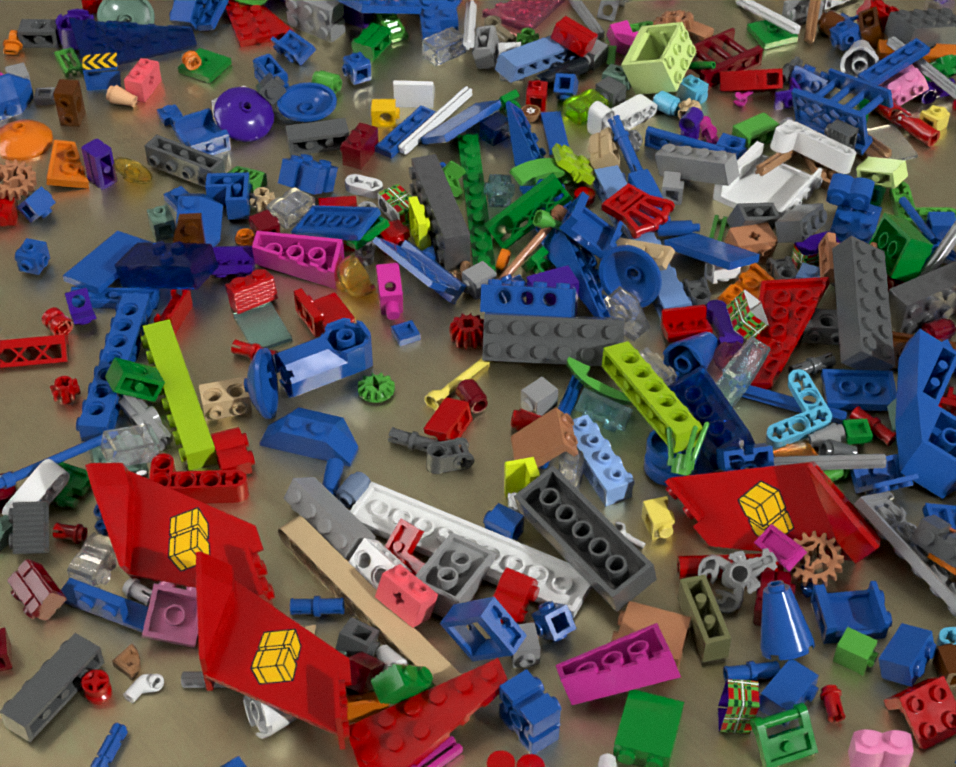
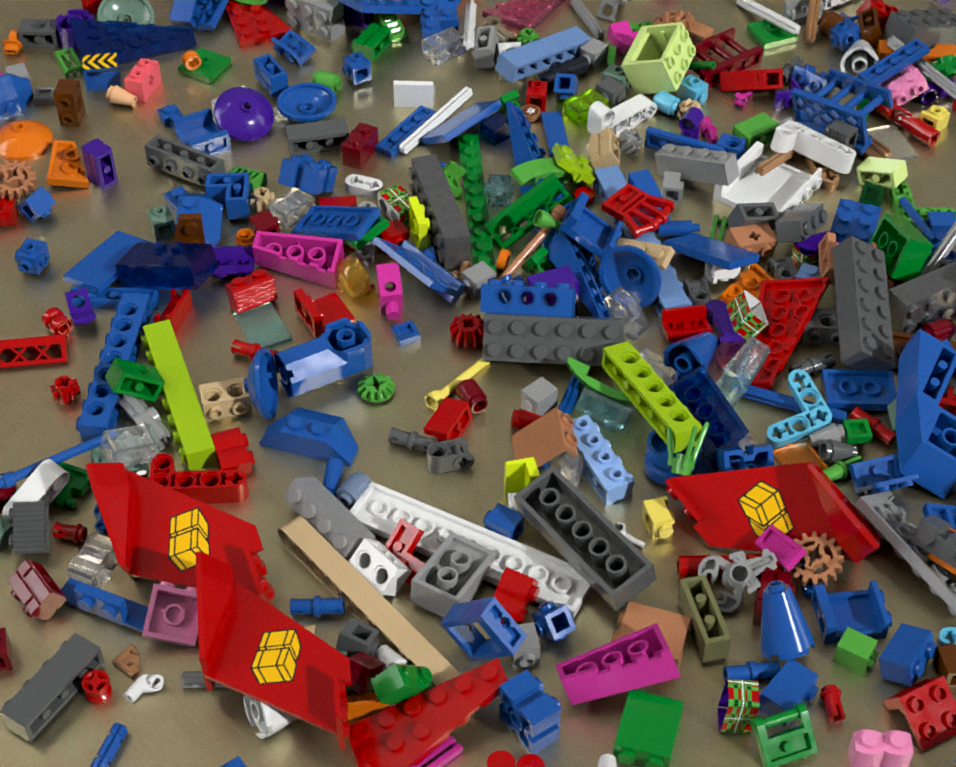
(132, 170): clear yellow dish -> none
(134, 589): white pin -> none
(271, 88): dark grey brick -> none
(384, 112): yellow brick -> none
(406, 595): coral brick -> none
(574, 36): red brick -> none
(622, 138): blue pin -> none
(836, 462): light grey axle -> none
(850, 191): blue brick -> none

